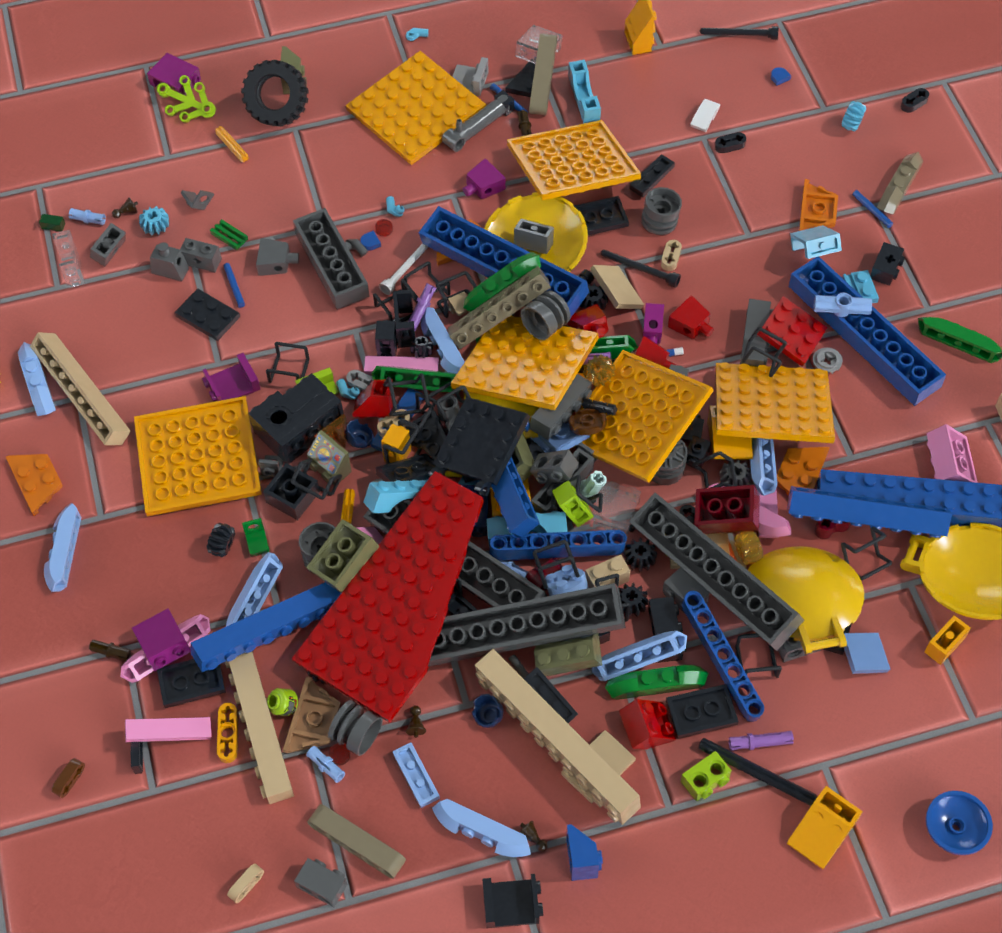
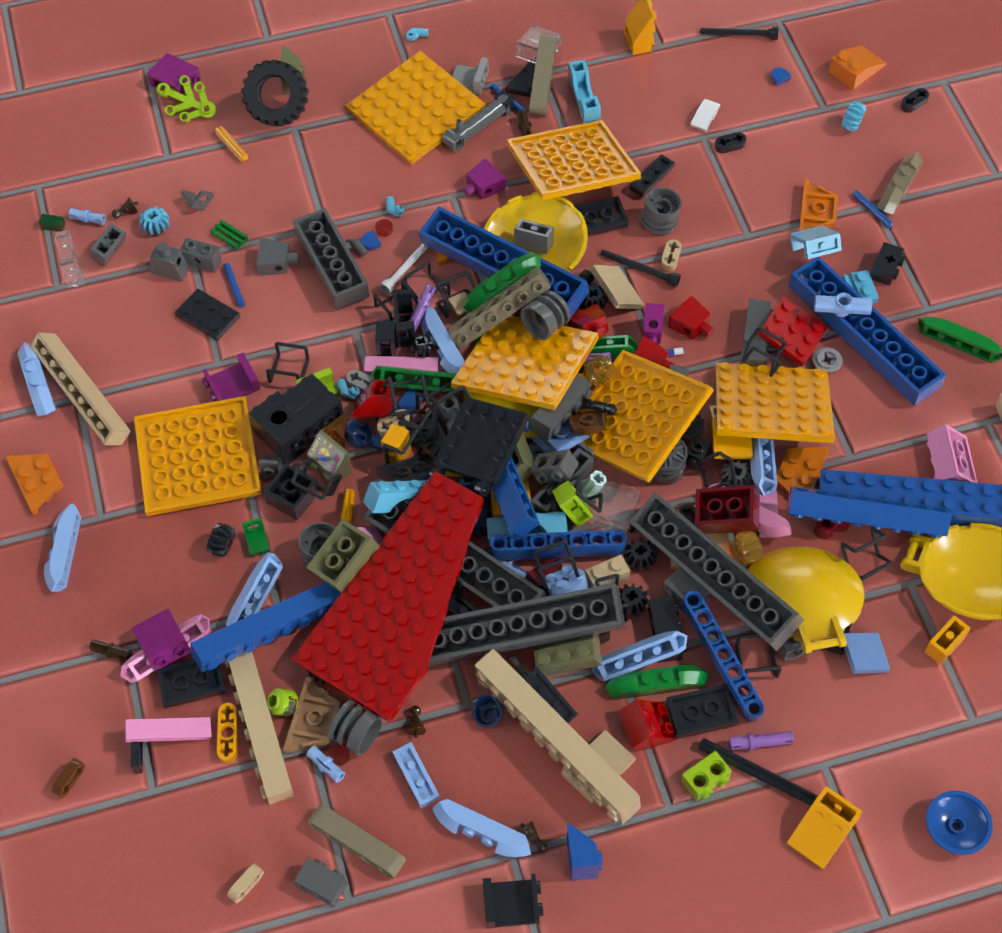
(855, 65): none -> orange slope

